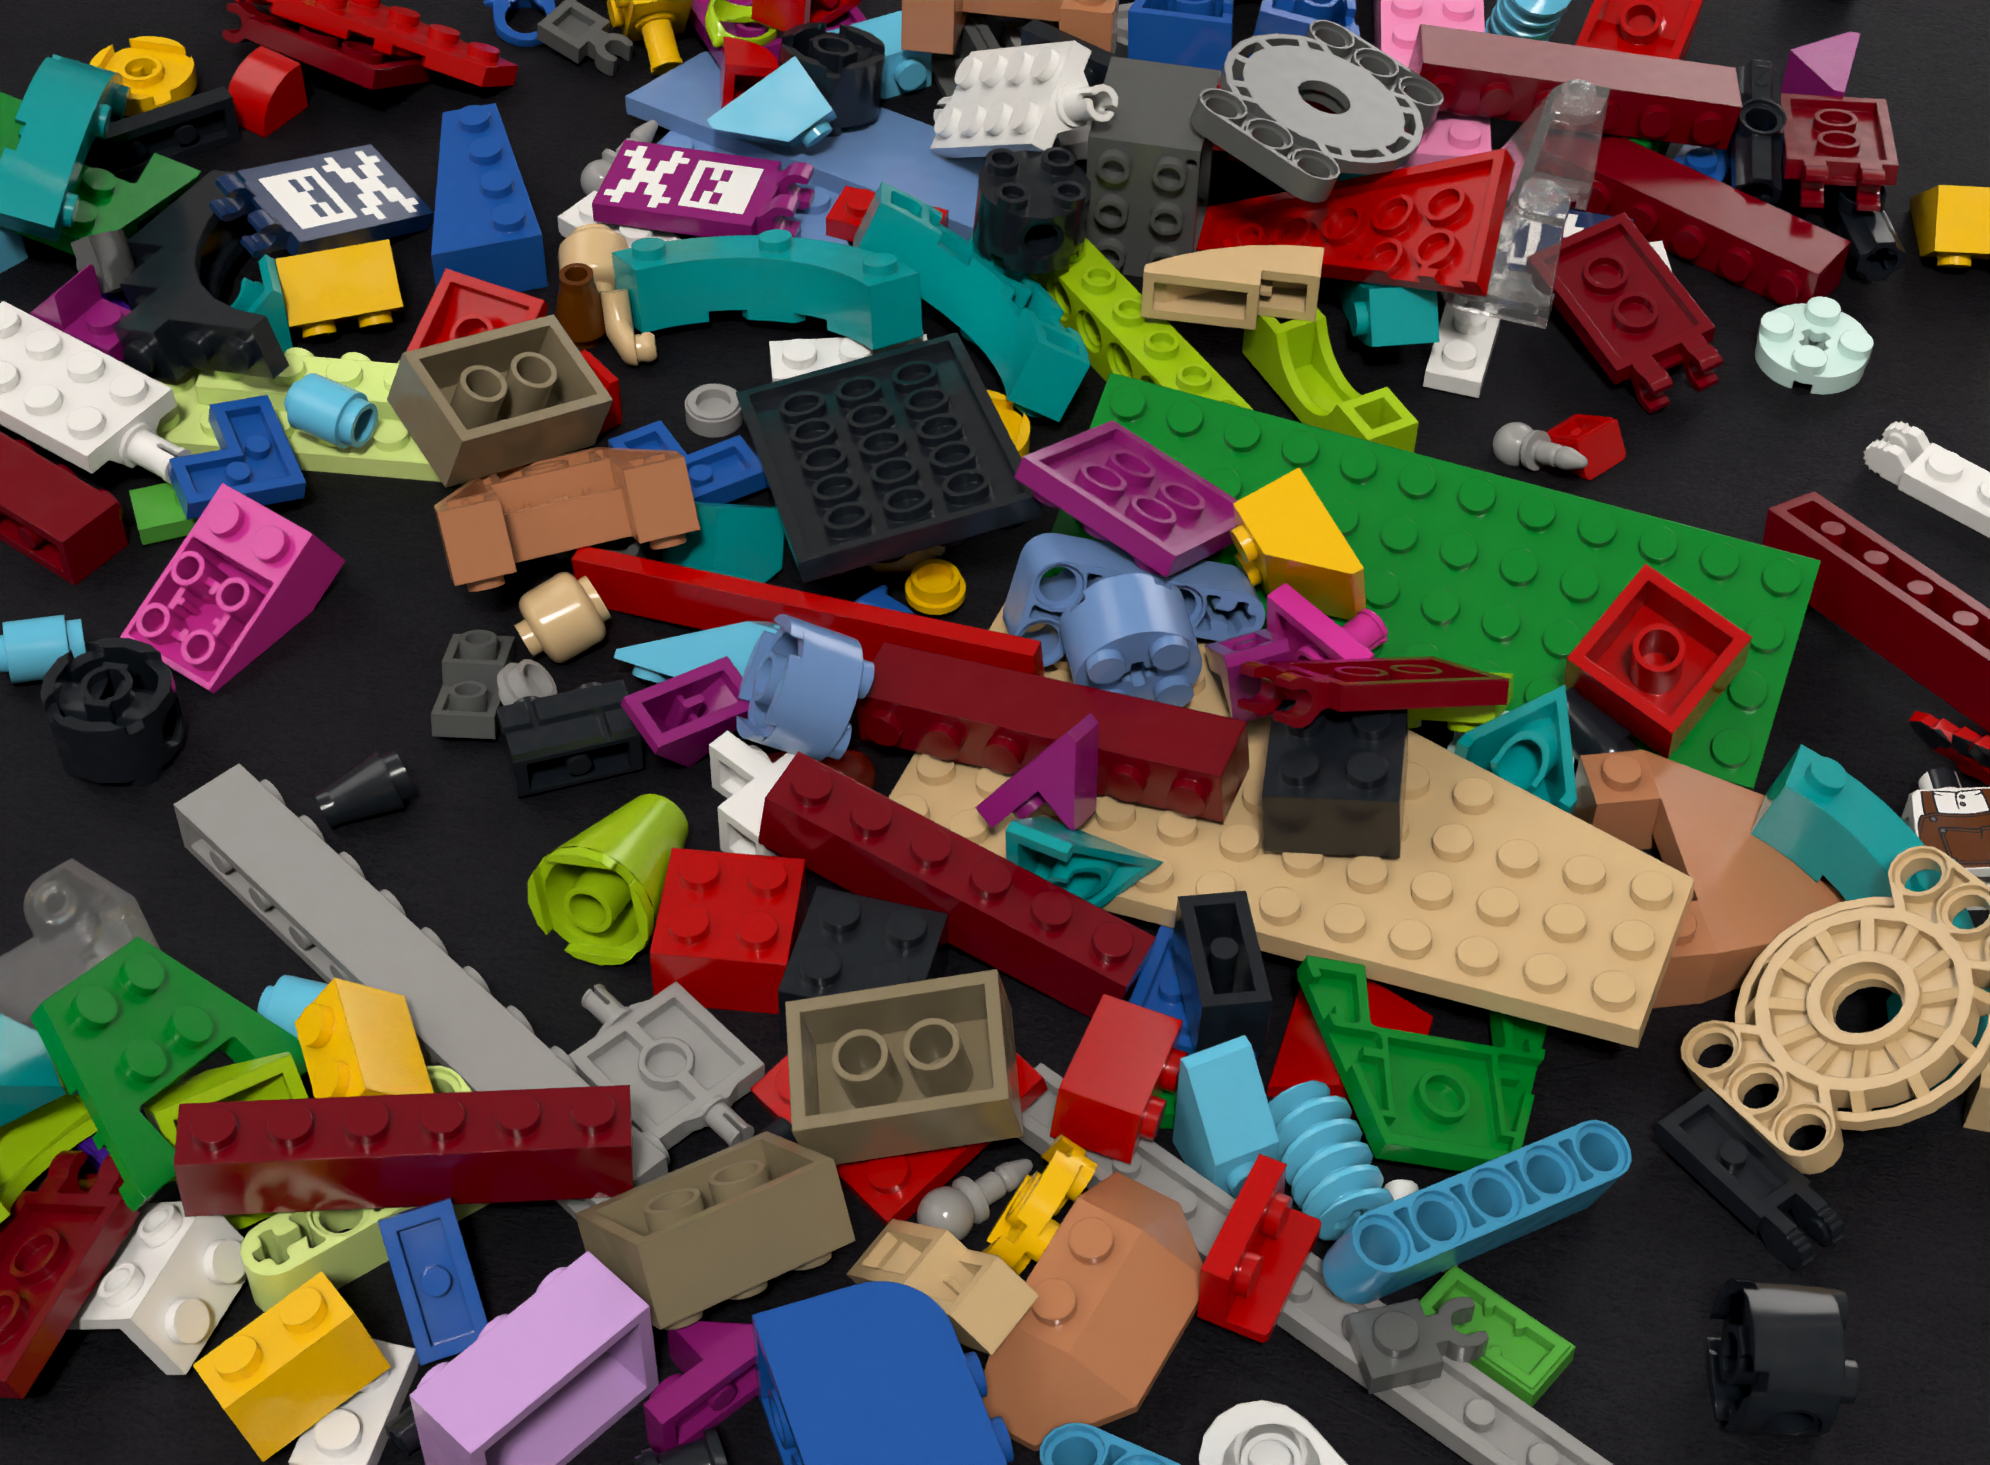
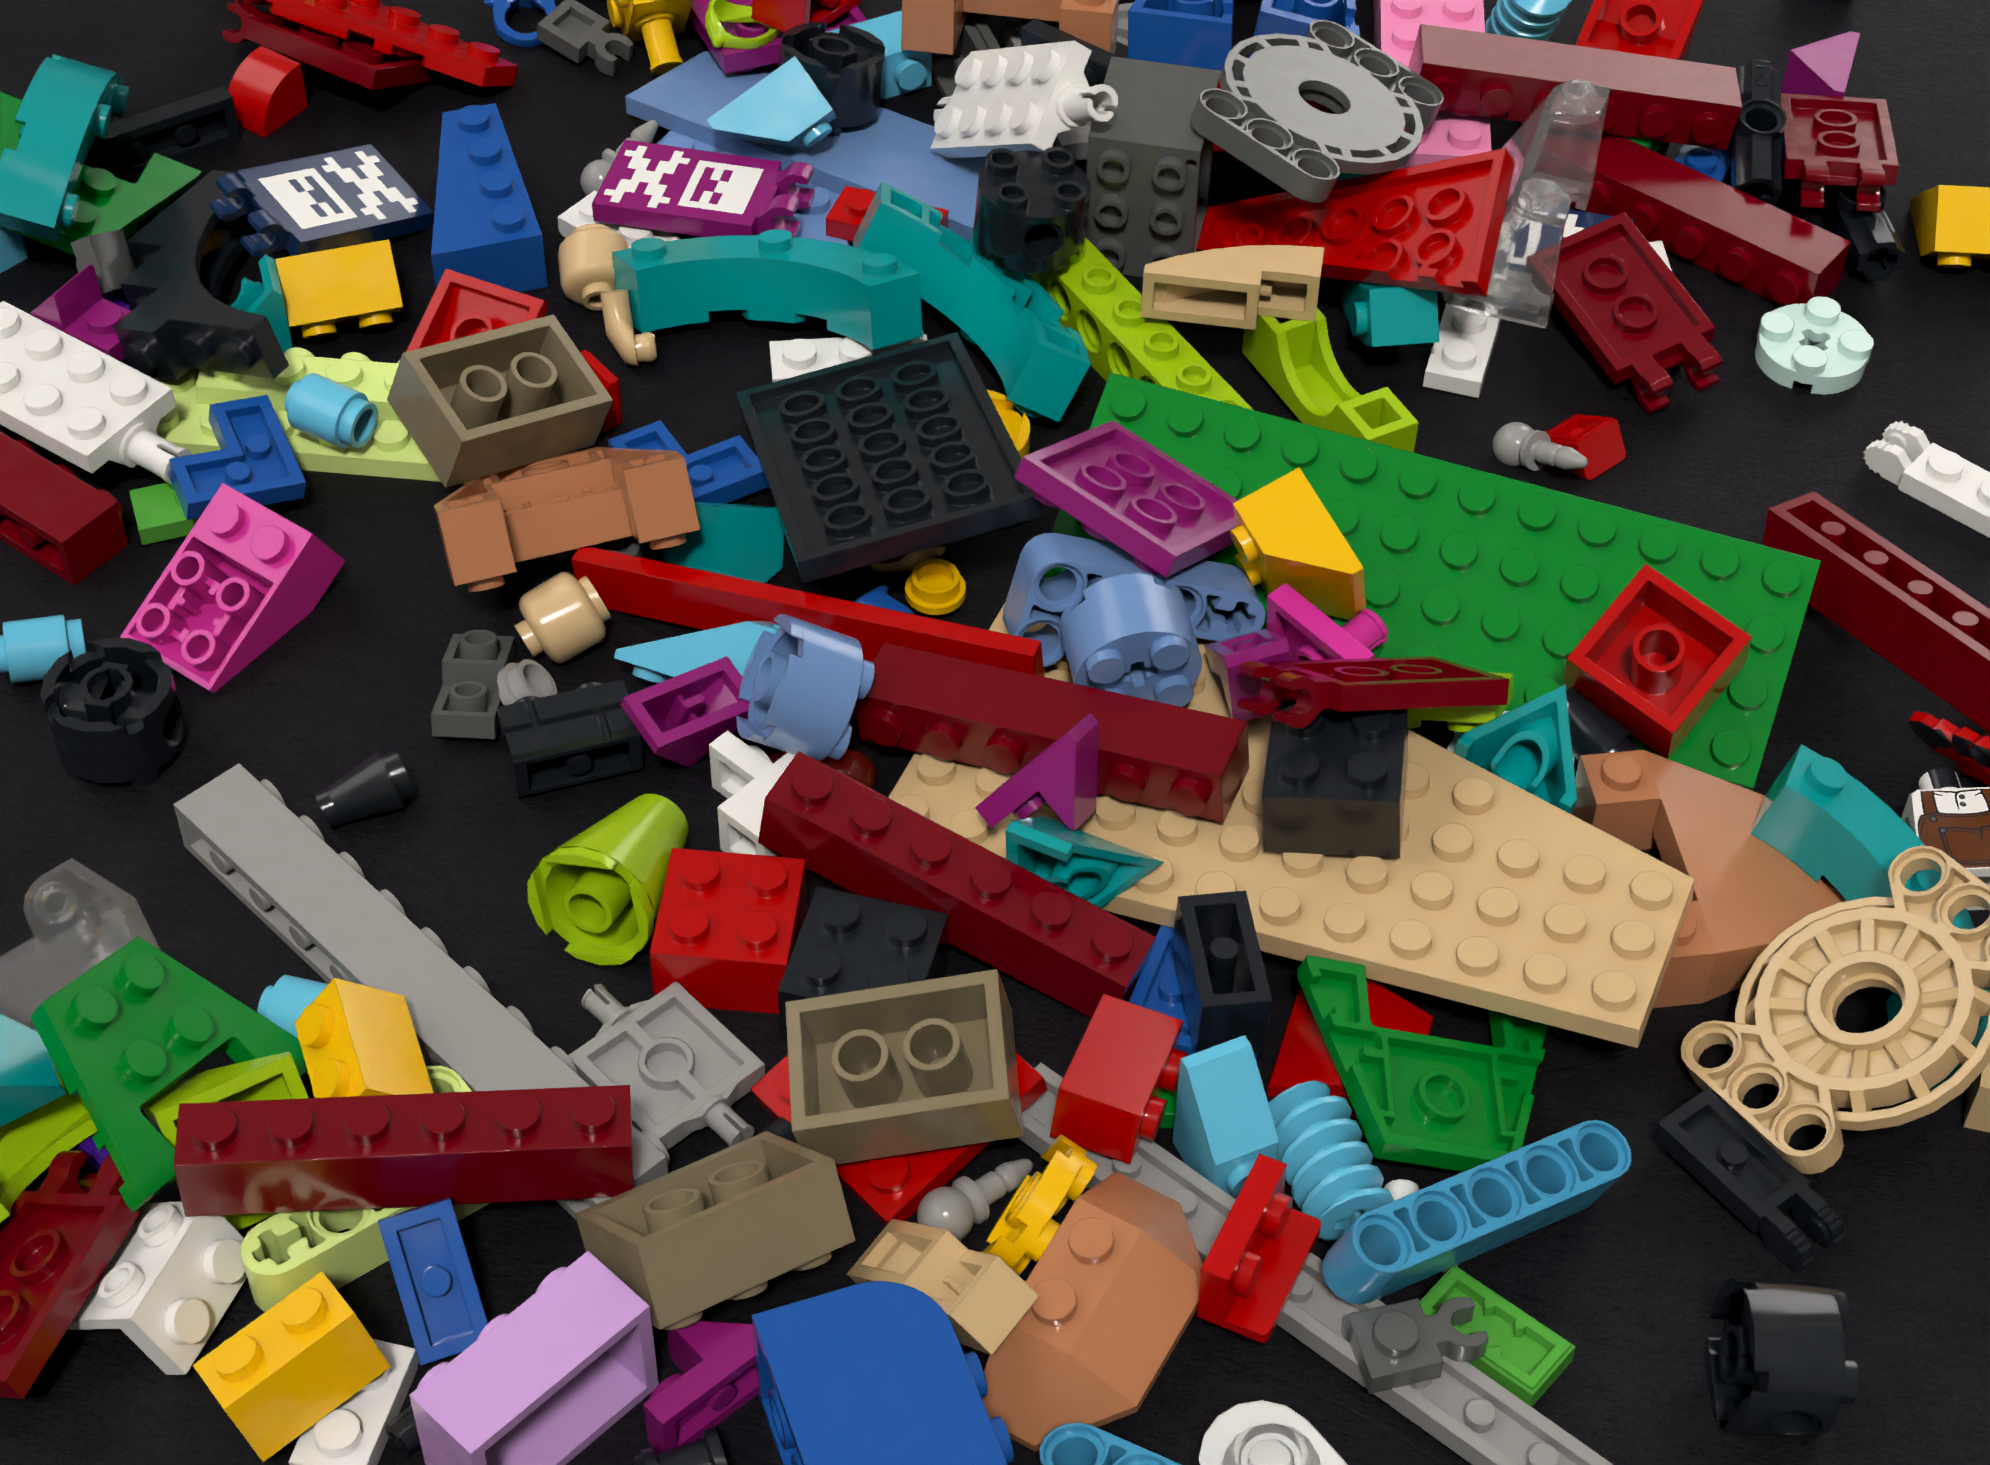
(153, 70): yellow plate -> none
(580, 306): reddish brown cone -> none
(713, 410): light grey tile -> none
(743, 67): red brick -> none

